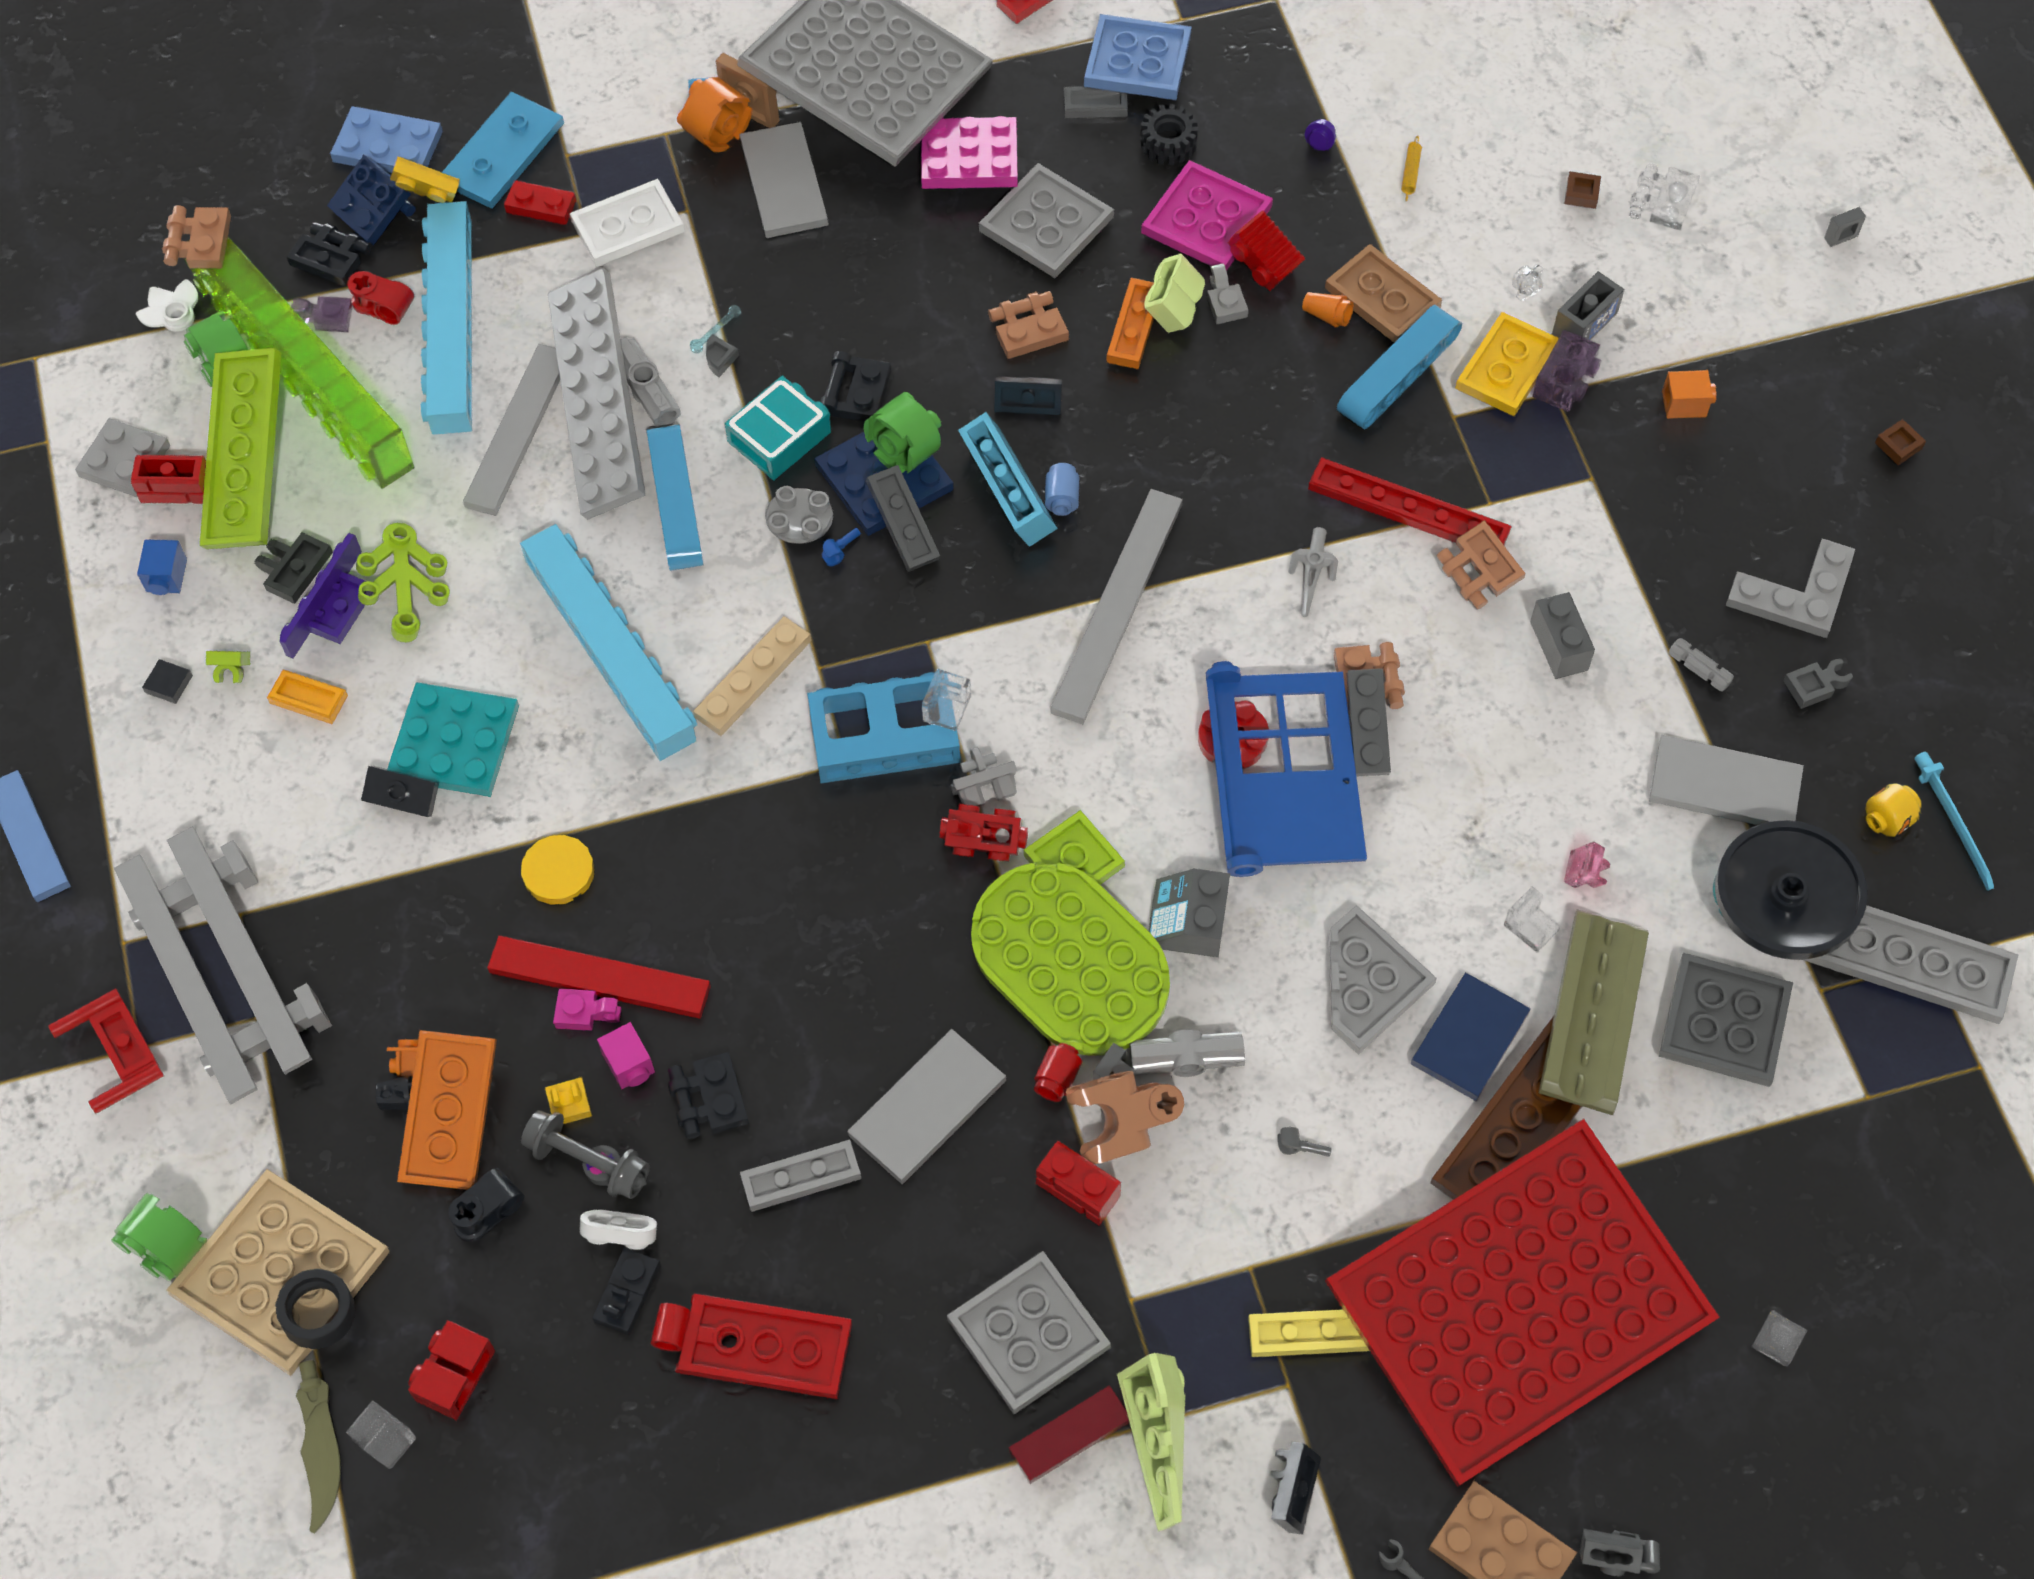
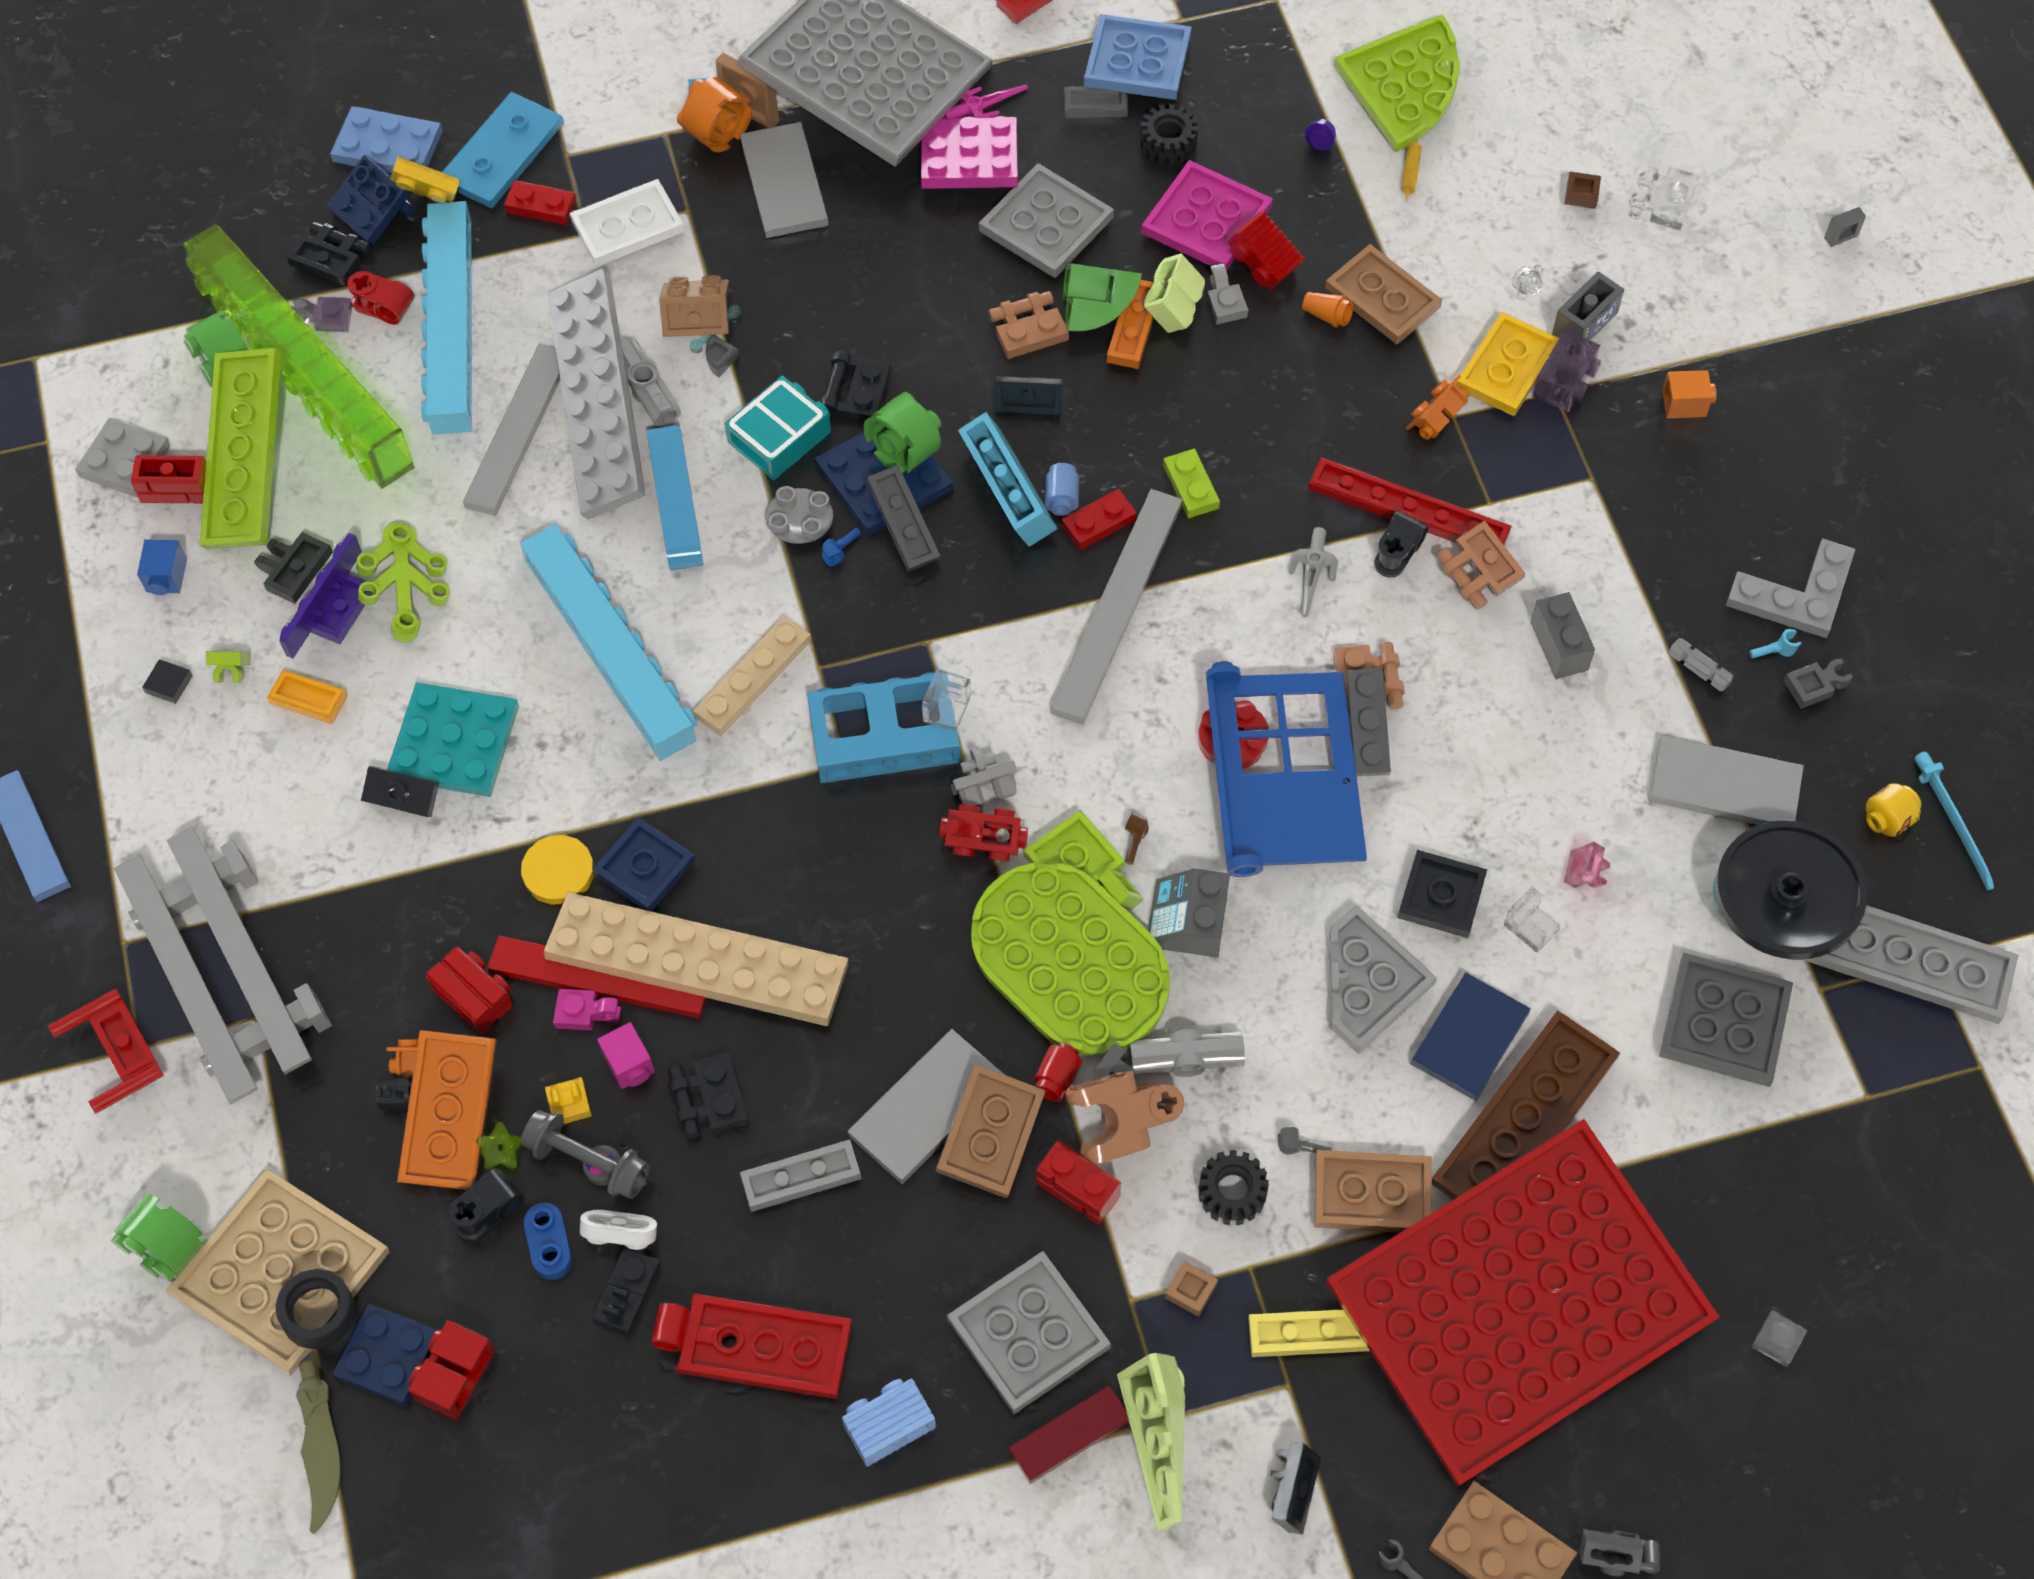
(170, 308): white plate -> none
(207, 239): nougat plate -> none
(381, 1435): clear panel -> none
(384, 1354): none -> dark blue plate
(469, 989): none -> red brick
(492, 1154): none -> clear neon green plate
(548, 1239): none -> blue plate
(643, 865): none -> dark blue plate
(694, 306): none -> medium nougat bracket
(697, 958): none -> tan plate
(888, 1421): none -> light blue brick
(974, 105): none -> dark pink piece
(990, 1131): none -> medium nougat plate
(1096, 295): none -> bright green brick
(1099, 519): none -> red plate
(1120, 888): none -> lime tile
(1139, 827): none -> reddish brown hand
(1191, 483): none -> lime plate
(1191, 1288): none -> medium nougat plate
(1233, 1209): none -> black tyre
(1371, 1190): none -> medium nougat plate
(1399, 366): dark azure beam -> none
(1399, 544): none -> black piece
(1405, 79): none -> lime plate
(1429, 416): none -> orange hinge
(1442, 893): none -> black plate
(1594, 1012): olive plate -> none
(1782, 646): none -> medium azure hand
(1900, 442): reddish brown plate -> none

